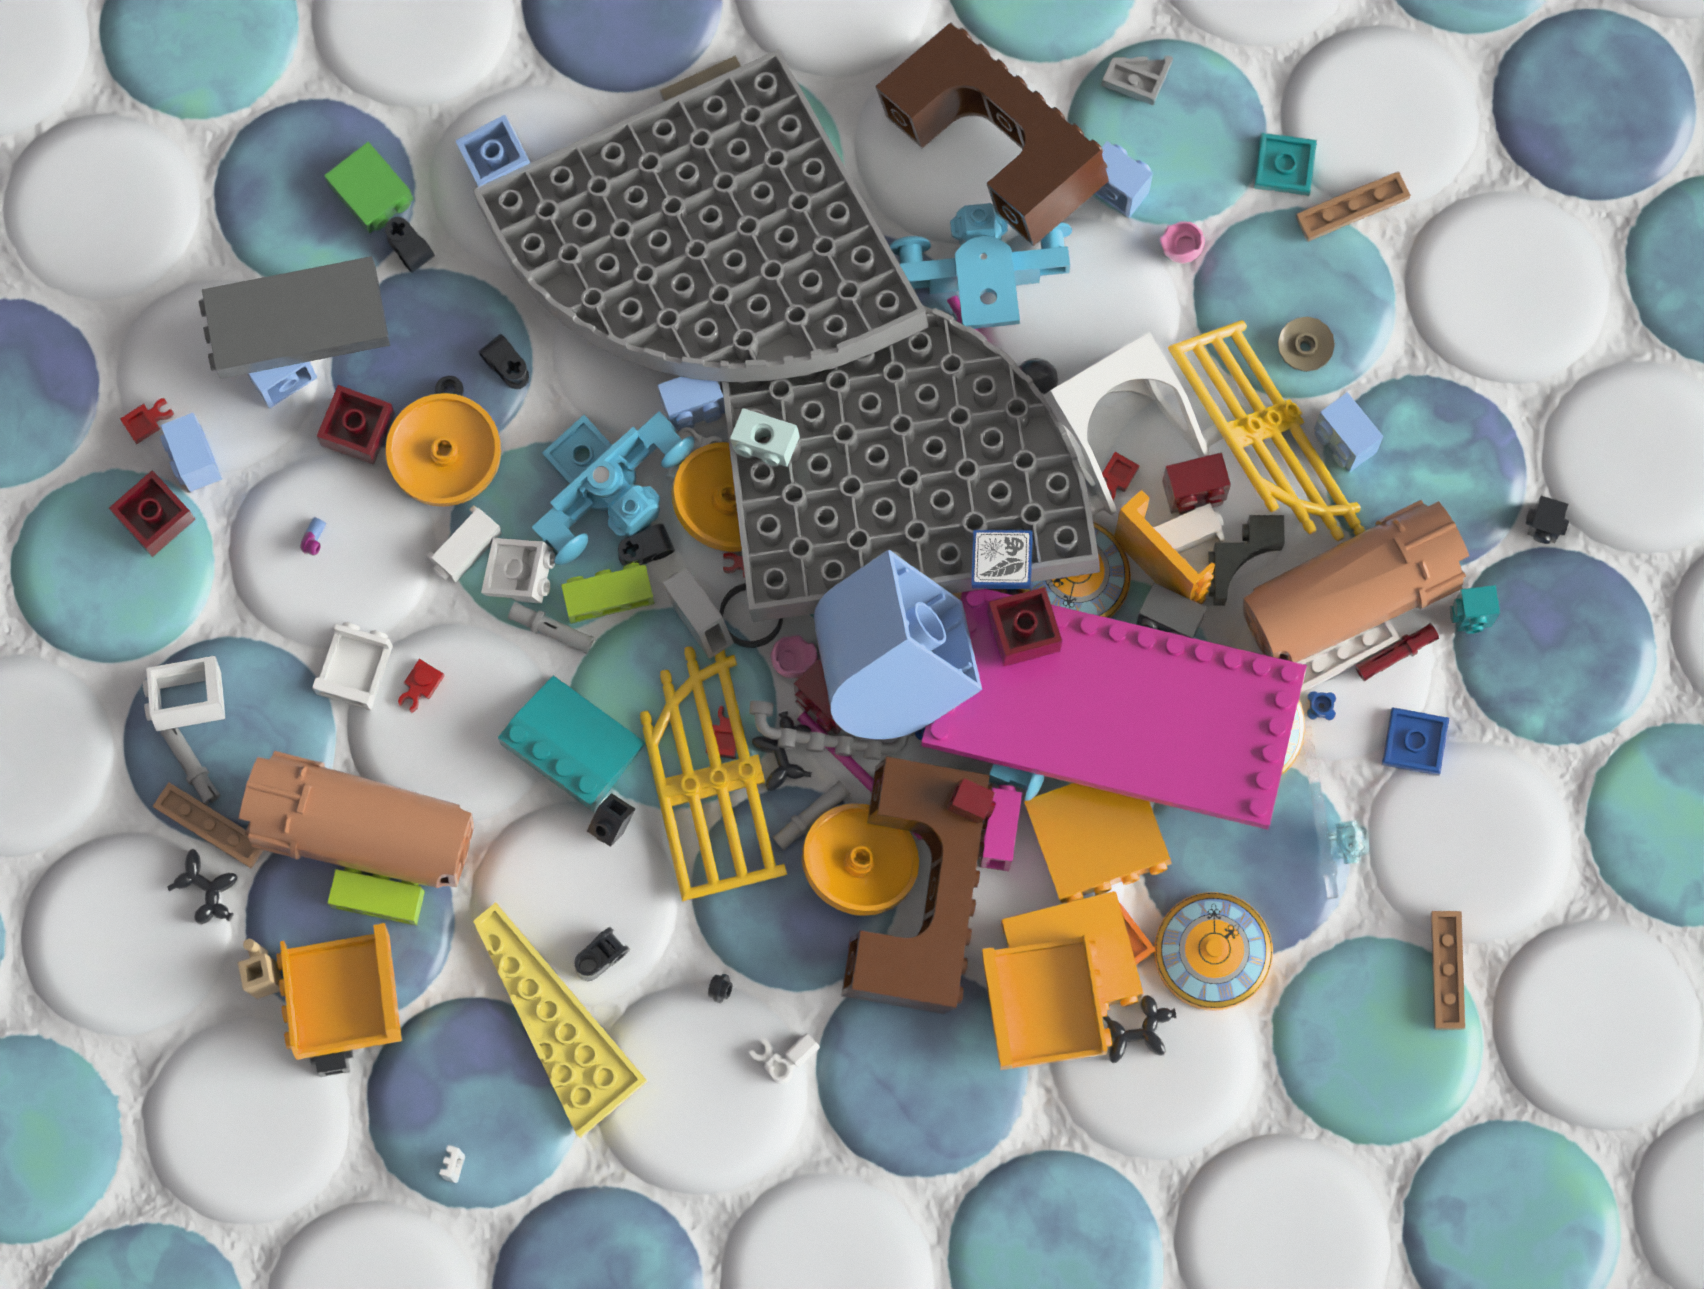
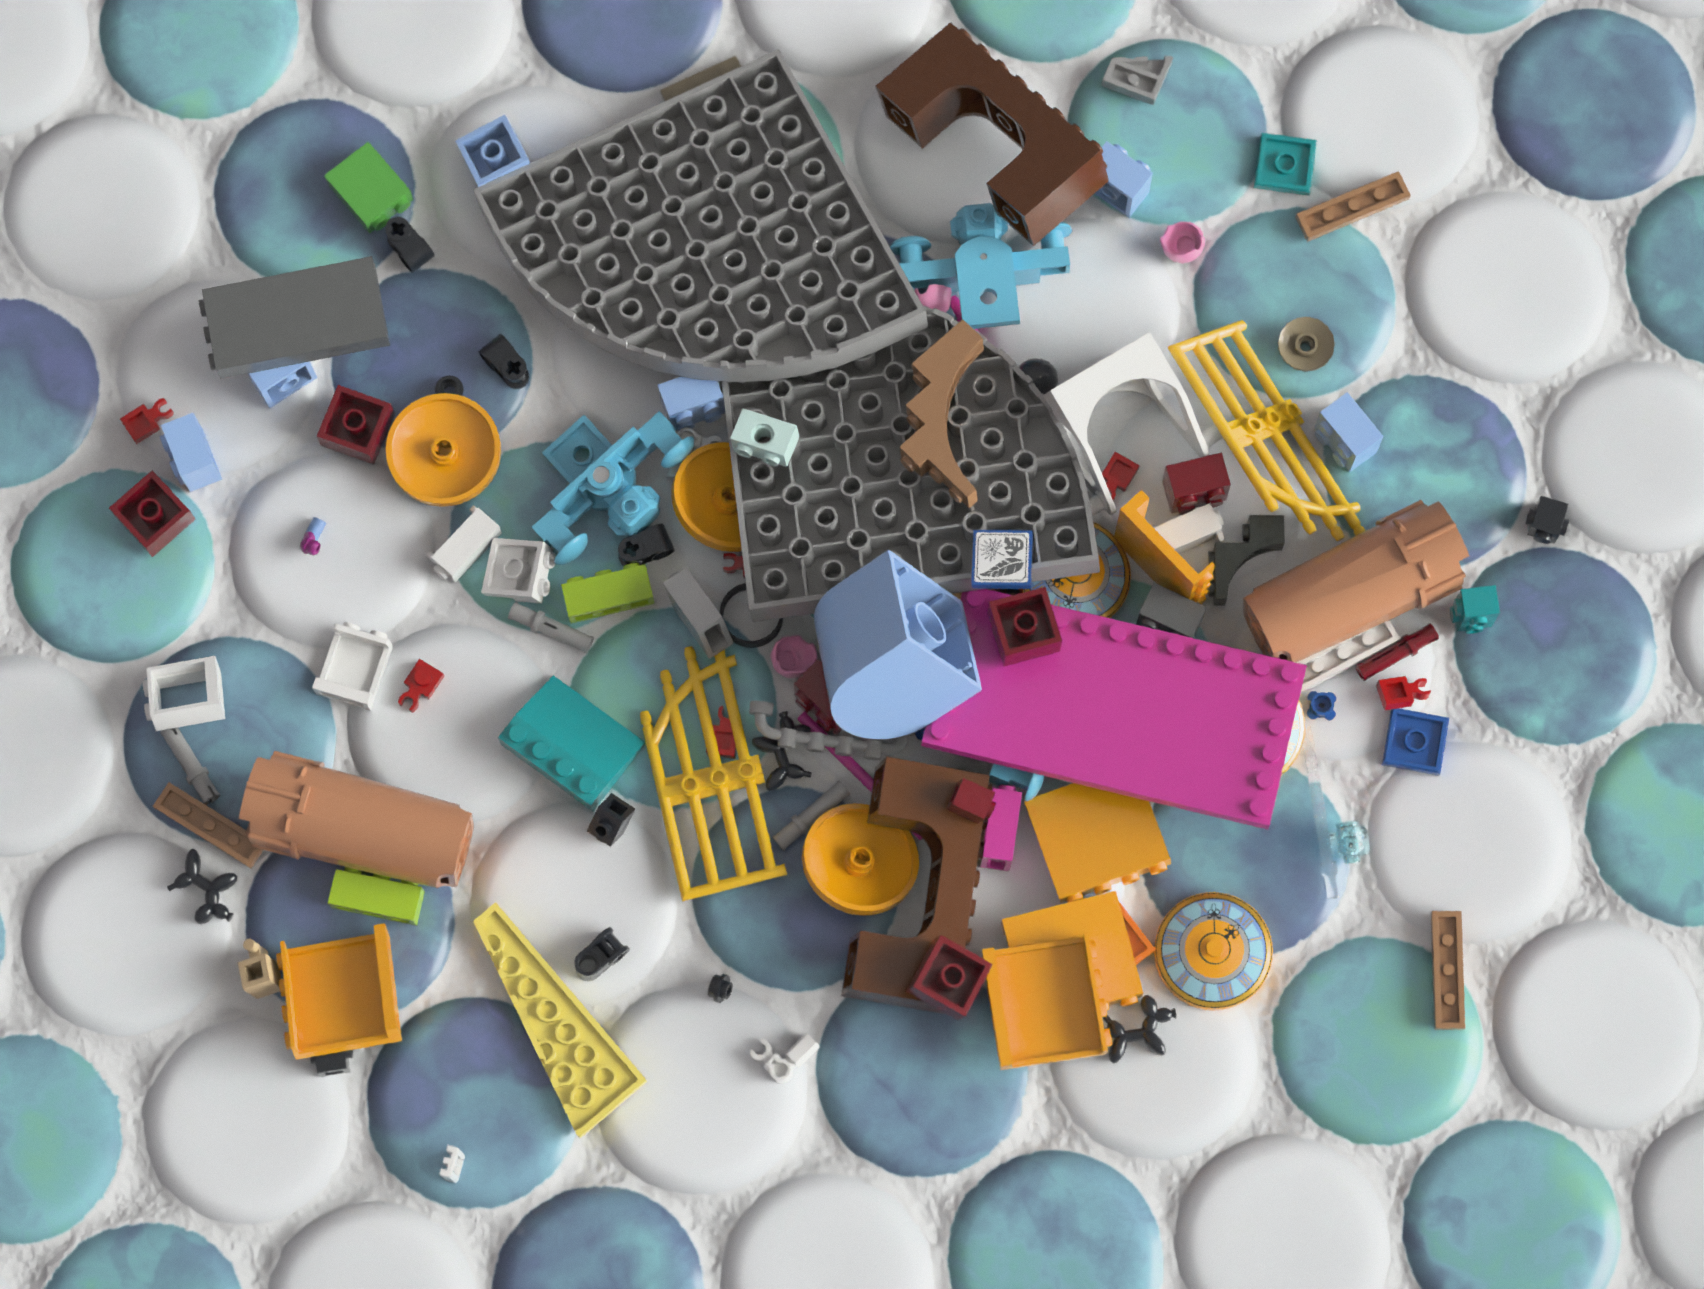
(936, 297): none -> bright pink hair
(938, 374): none -> medium nougat arch
(949, 977): none -> dark red brick
(1399, 693): none -> red plate

